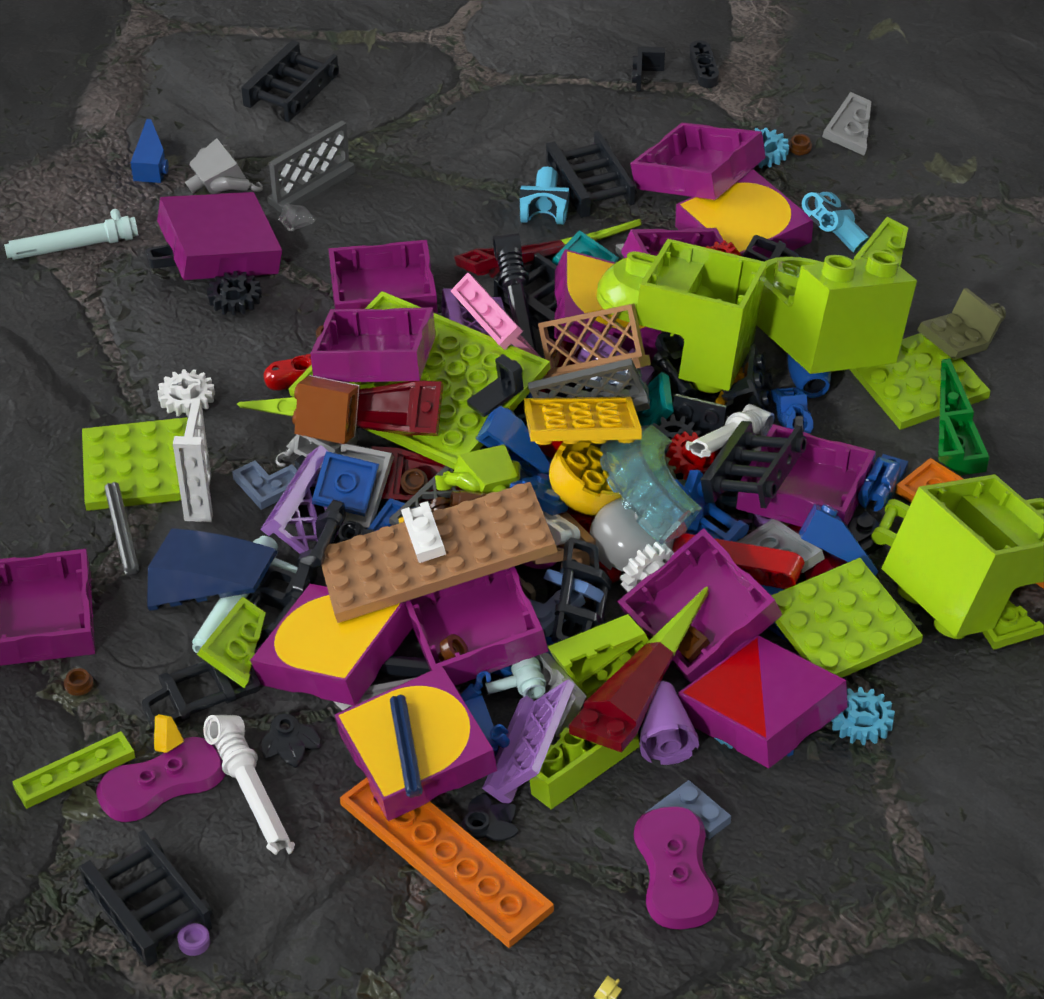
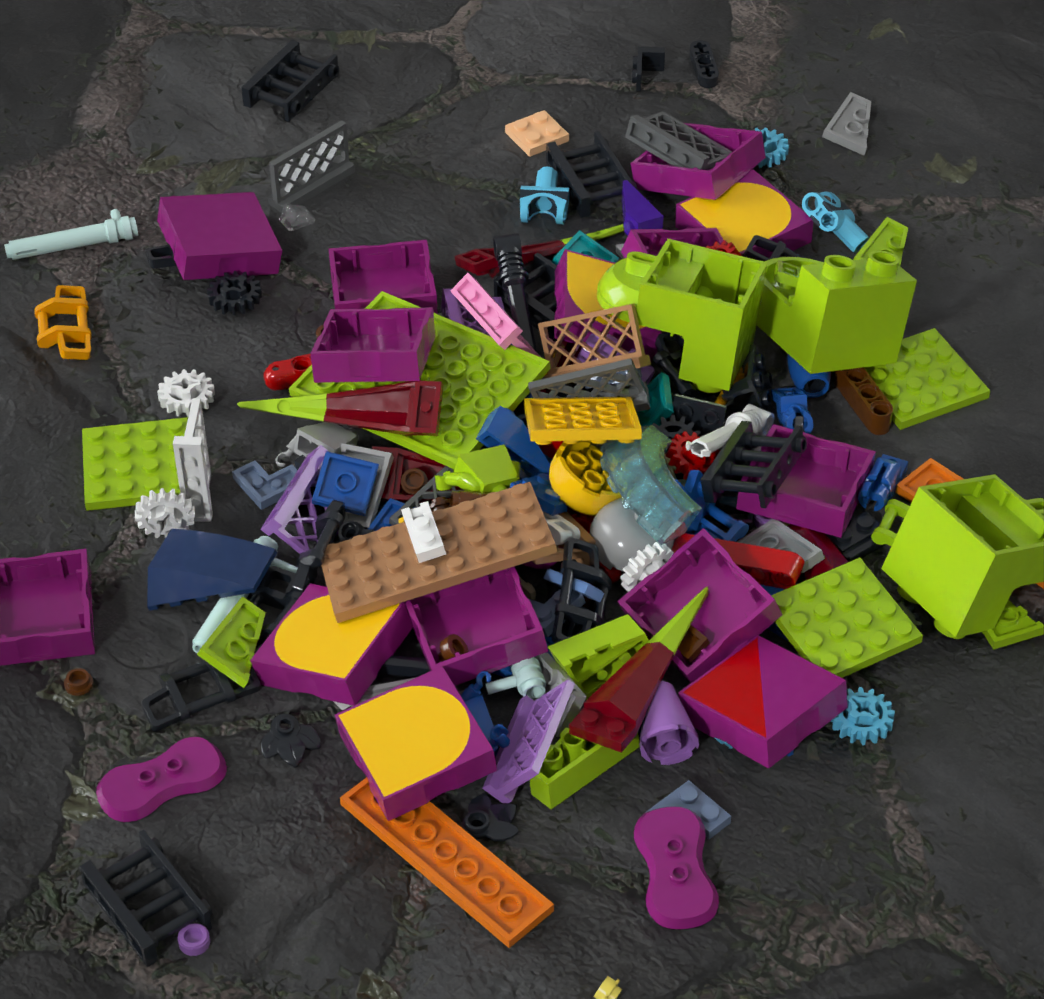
(60, 333): none -> light orange bar
(73, 769): lime plate -> none
(121, 528): dark grey axle -> none
(148, 159): blue slope -> none
(164, 512): none -> white gear
(166, 734): yellow slope -> none
(218, 171): light grey torso -> none
(240, 762): white piece -> none
(326, 409): dark orange piece -> none
(406, 746): dark blue axle -> none
(500, 390): black bracket -> none
(535, 131): none -> light nougat plate
(638, 211): none -> dark purple slope
(675, 141): none -> dark grey fence
(800, 144): reddish brown plate -> none
(831, 534): blue slope -> none
(865, 398): none -> reddish brown beam
(958, 437): green wedge -> none
(967, 328): olive plate -> none

